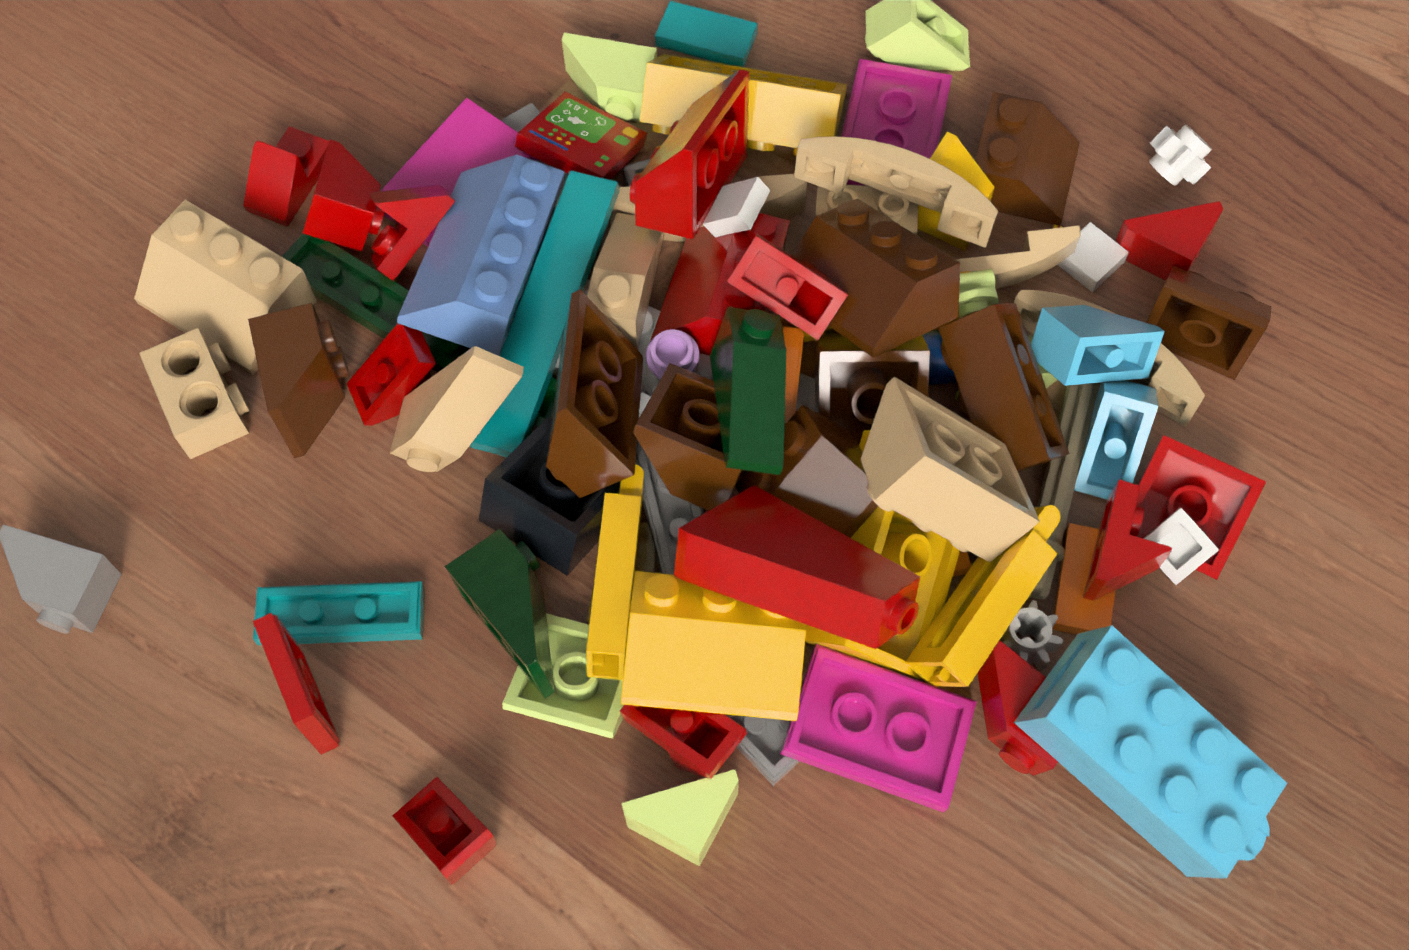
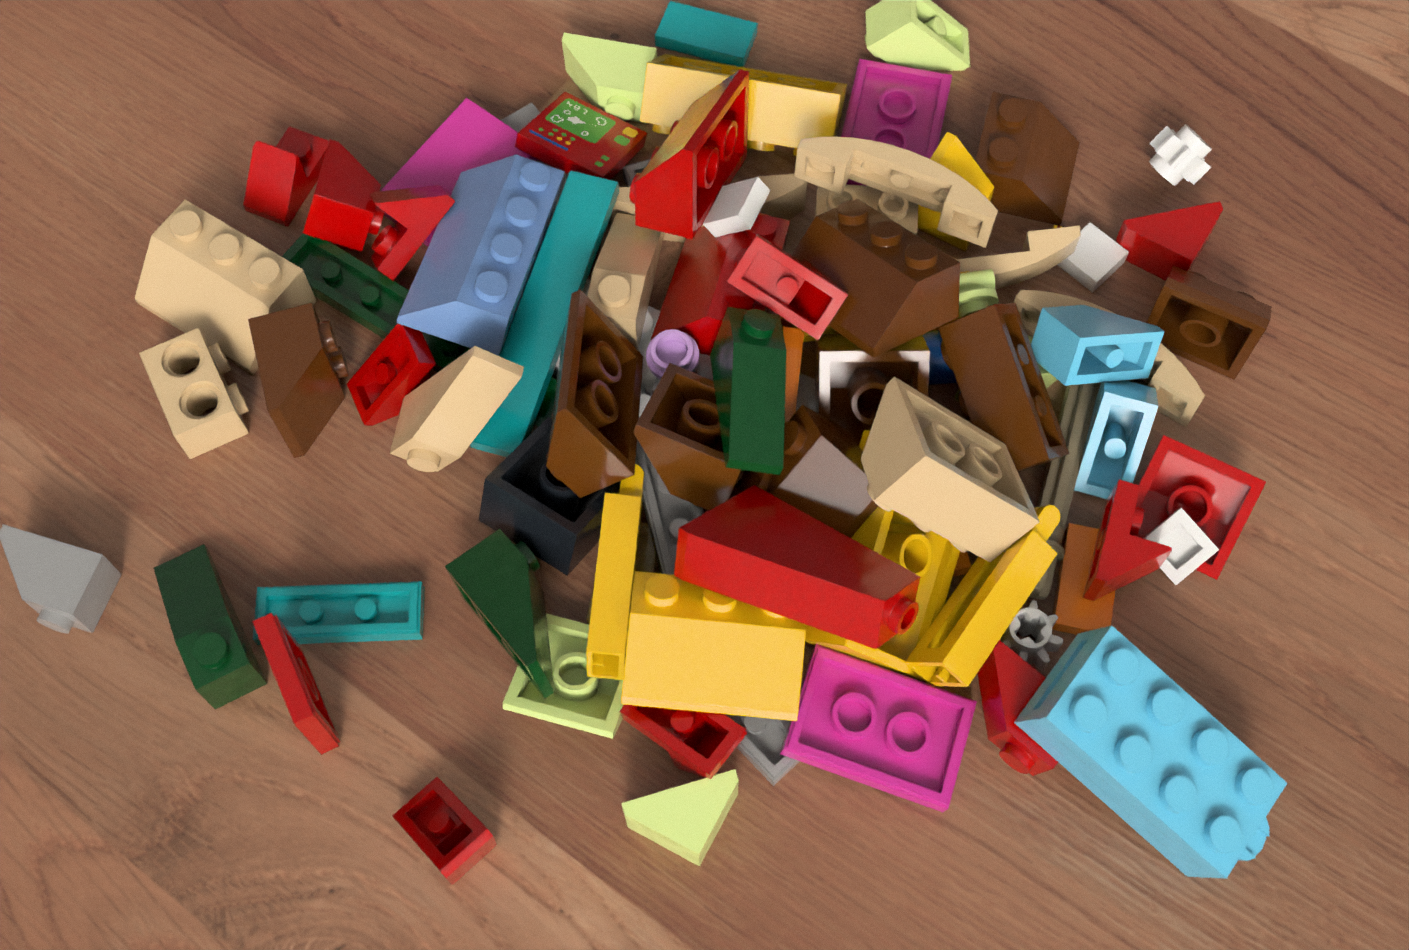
(207, 628): none -> dark green slope

